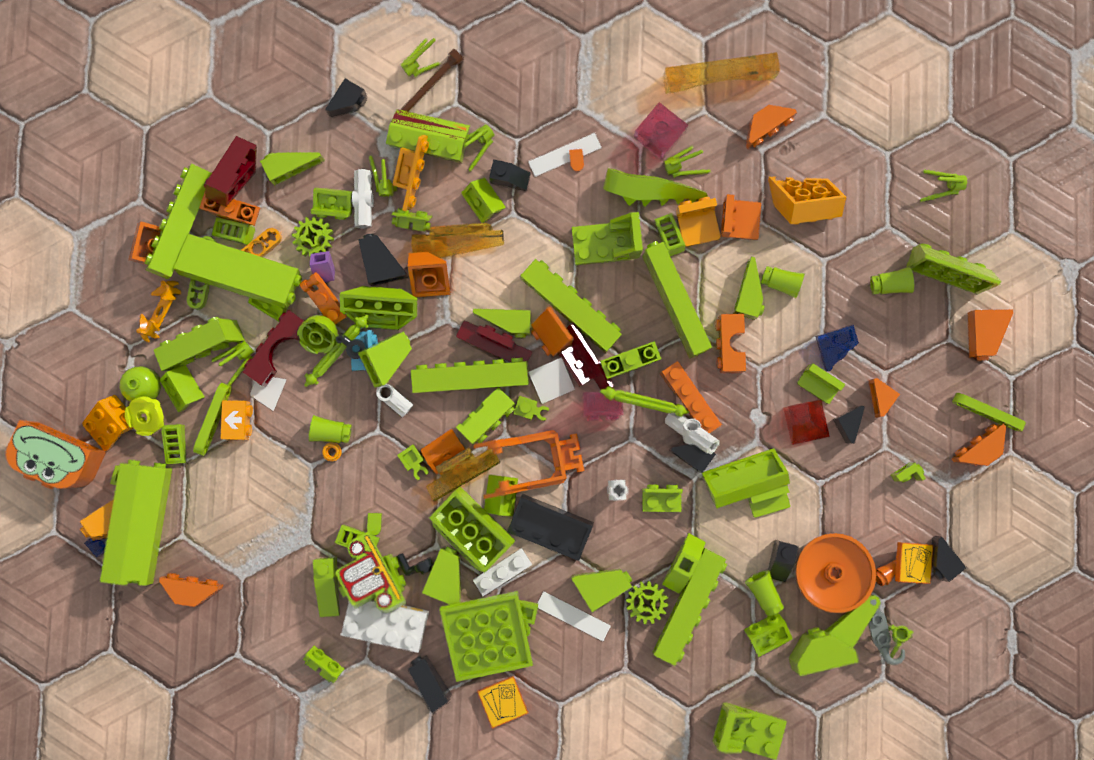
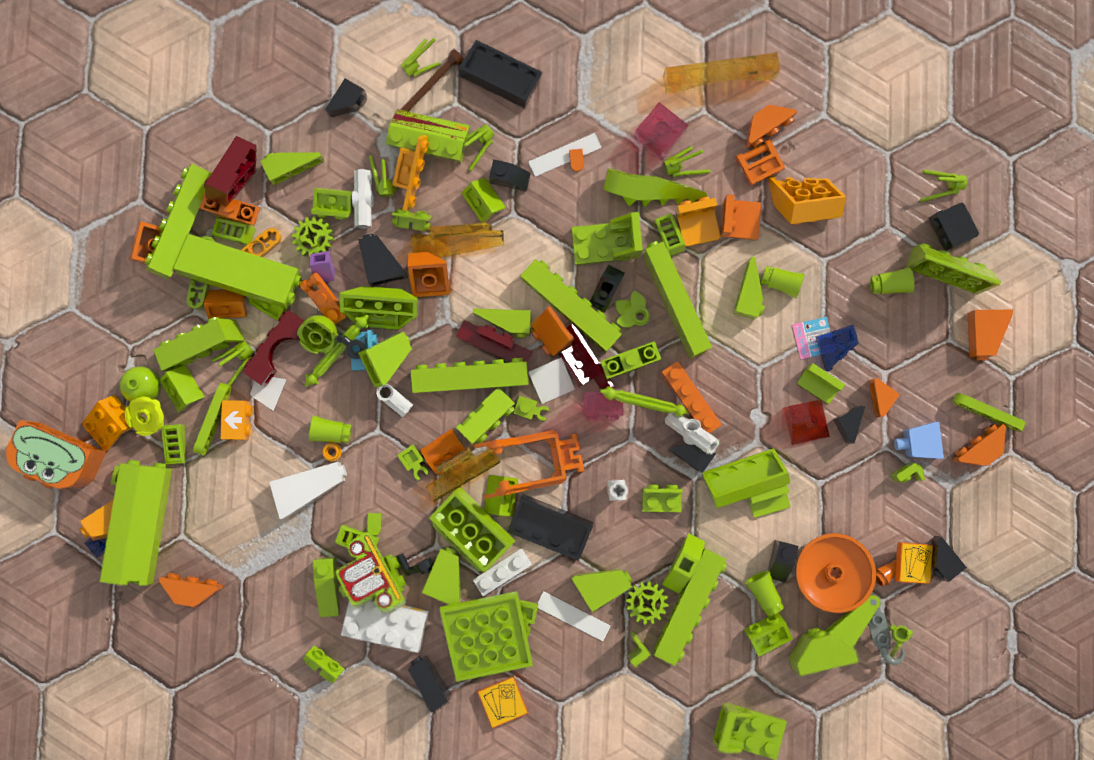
(166, 292): light orange piece -> none
(224, 304): none -> orange panel
(305, 487): none -> white slope
(500, 74): none -> black slope
(606, 287): none -> black slope
(630, 309): none -> lime plate
(638, 654): none -> lime panel
(729, 360): orange arch -> none
(762, 168): none -> orange plate
(805, 336): none -> sticker
(921, 441): none -> light blue torso
(953, 226): none -> black bracket

